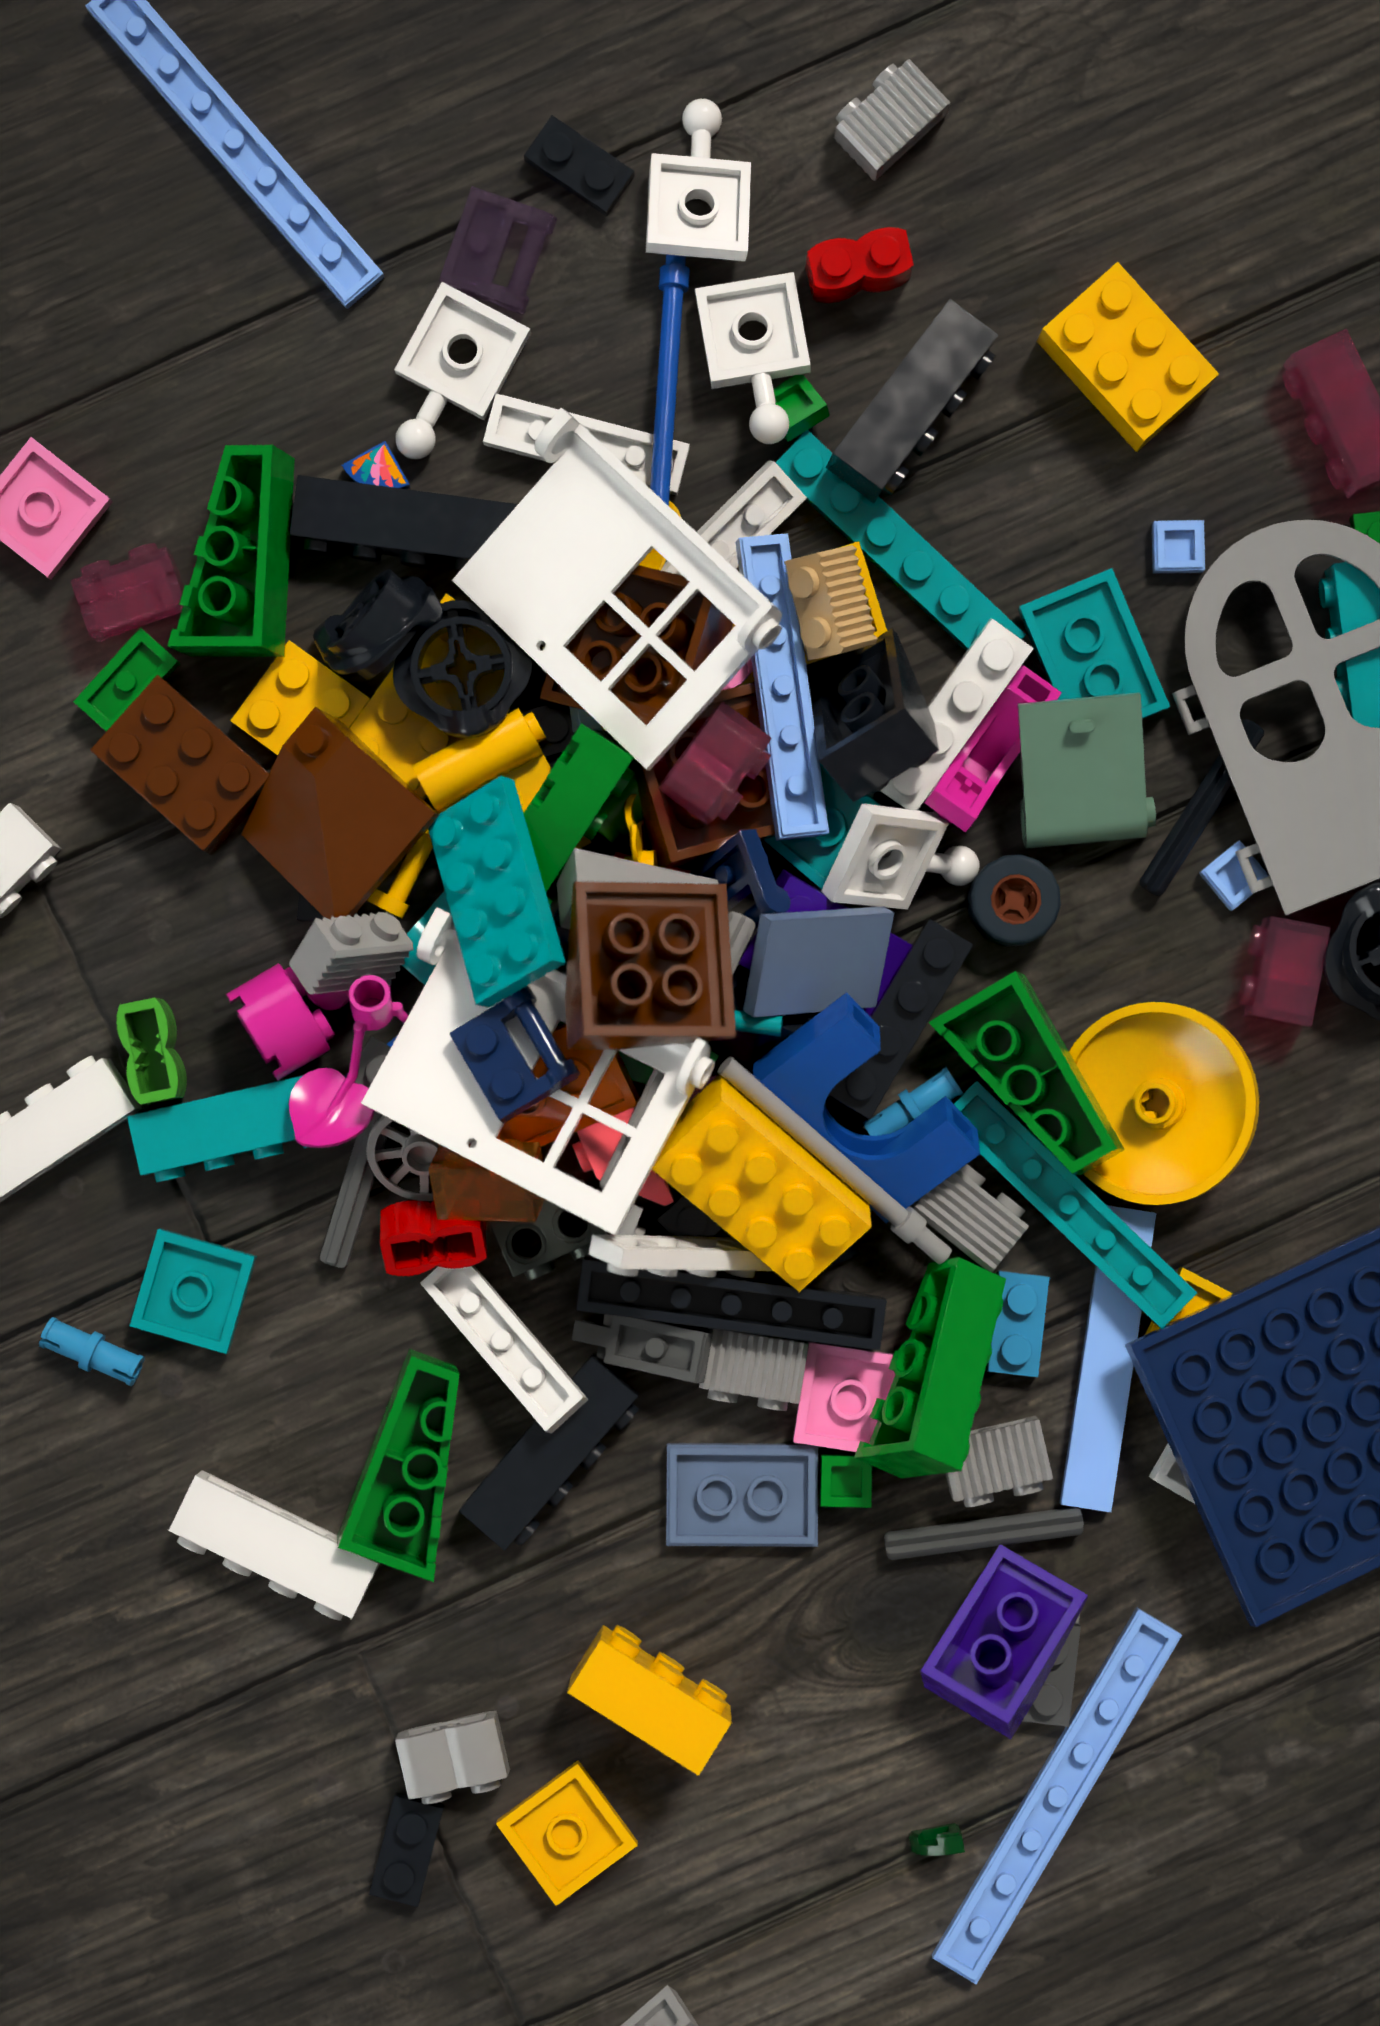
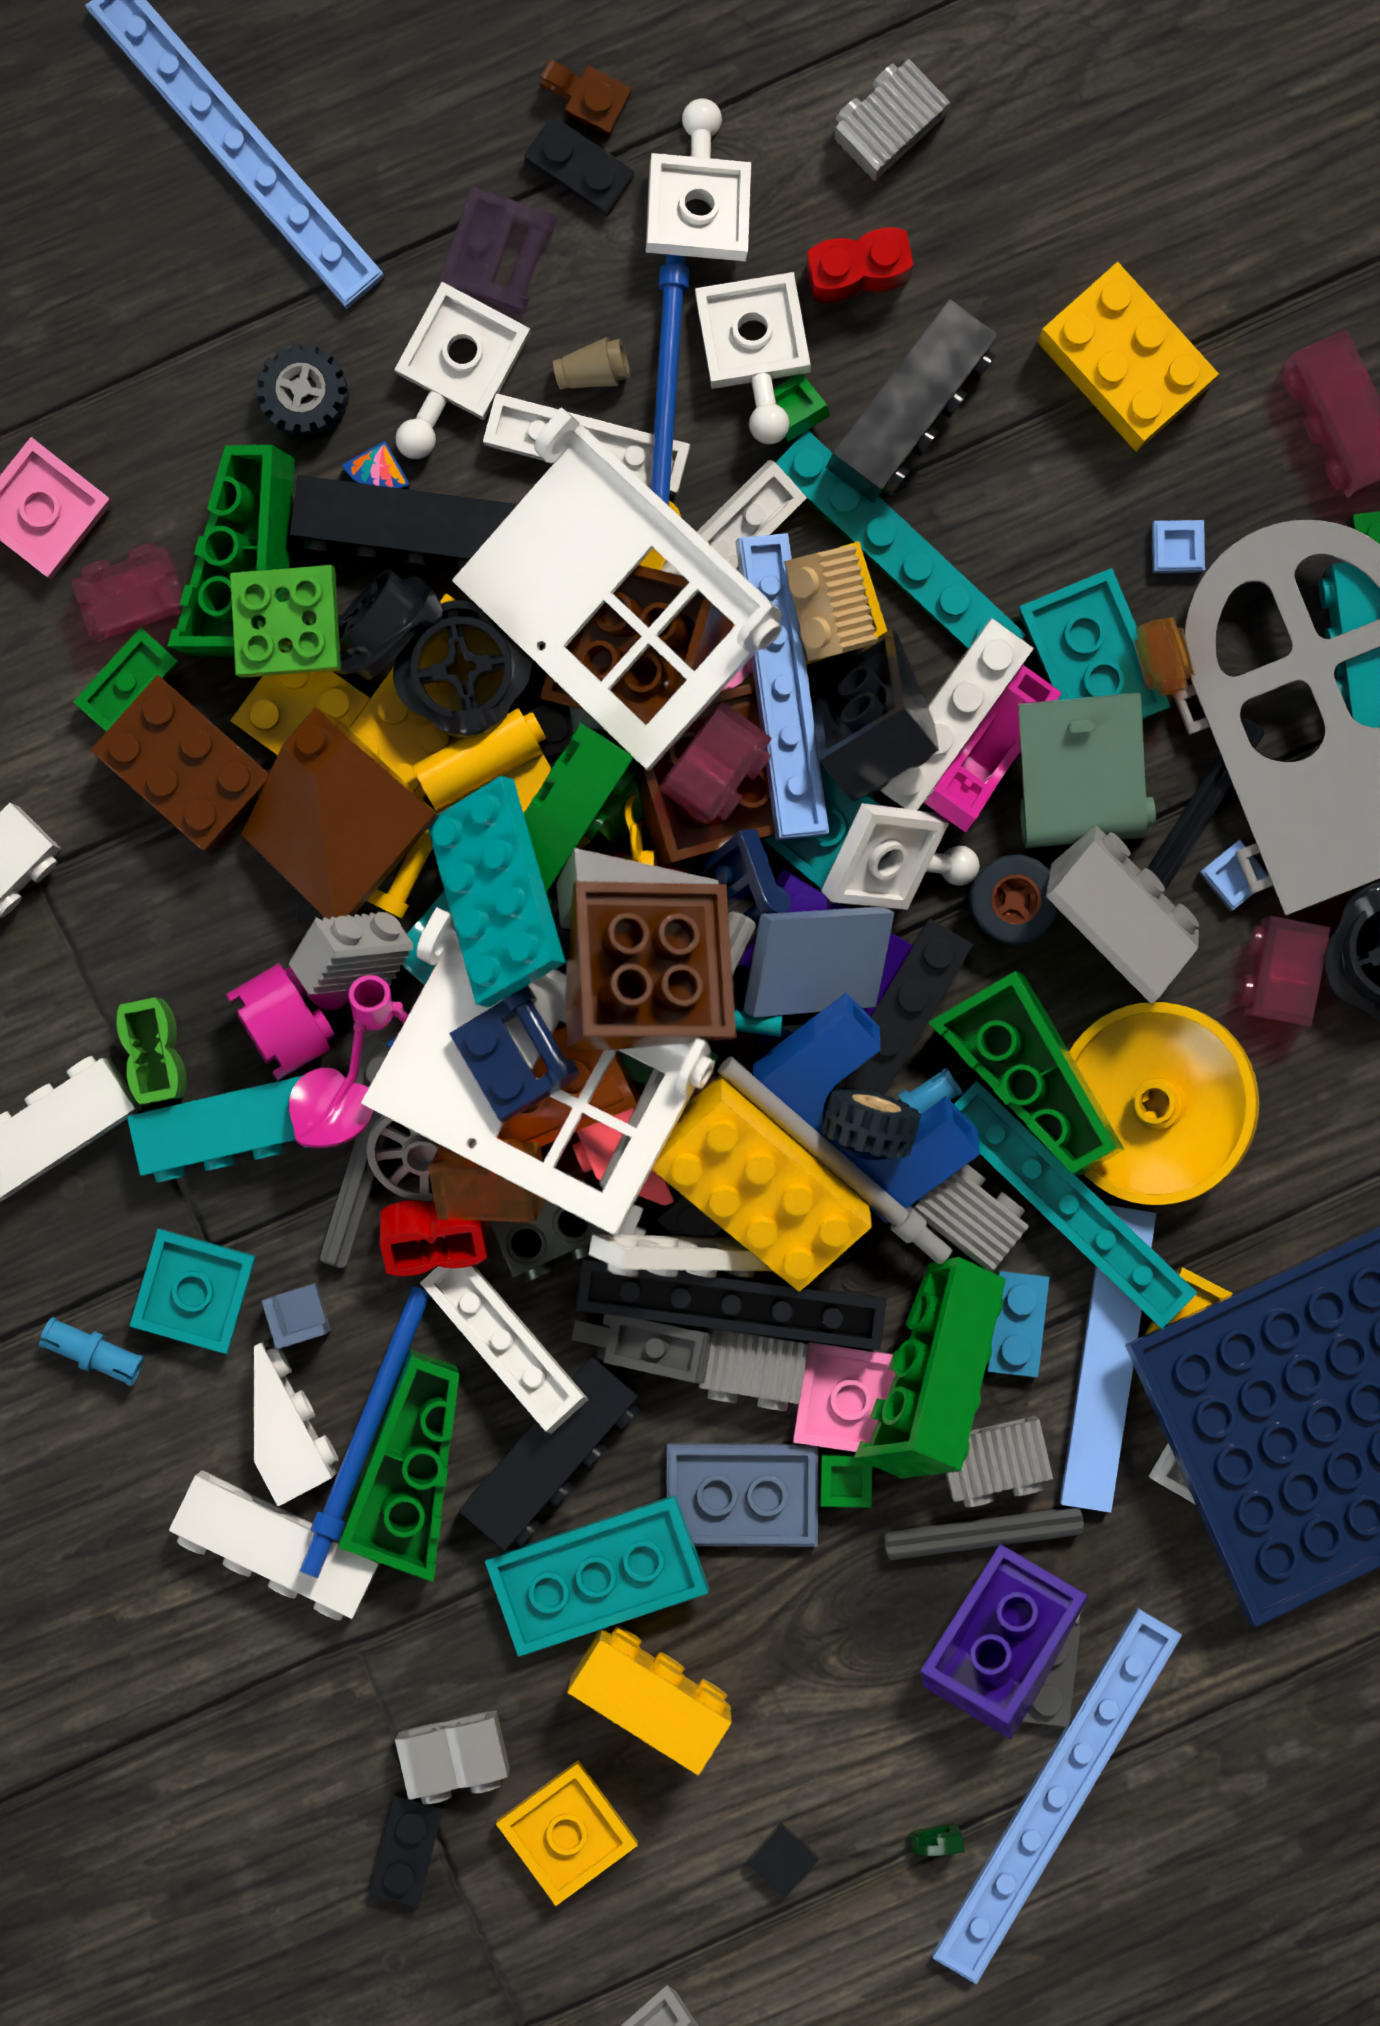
(284, 1440): none -> white slope
(294, 376): none -> black wheel
(296, 1315): none -> sand blue panel
(309, 642): none -> bright green plate
(329, 1524): none -> blue bar
(593, 98): none -> reddish brown plate
(593, 365): none -> dark tan cone
(597, 1575): none -> teal plate
(782, 1859): none -> black tile
(871, 1122): none -> black wheel
(1123, 911): none -> light grey slope
(1163, 656): none -> clear orange brick

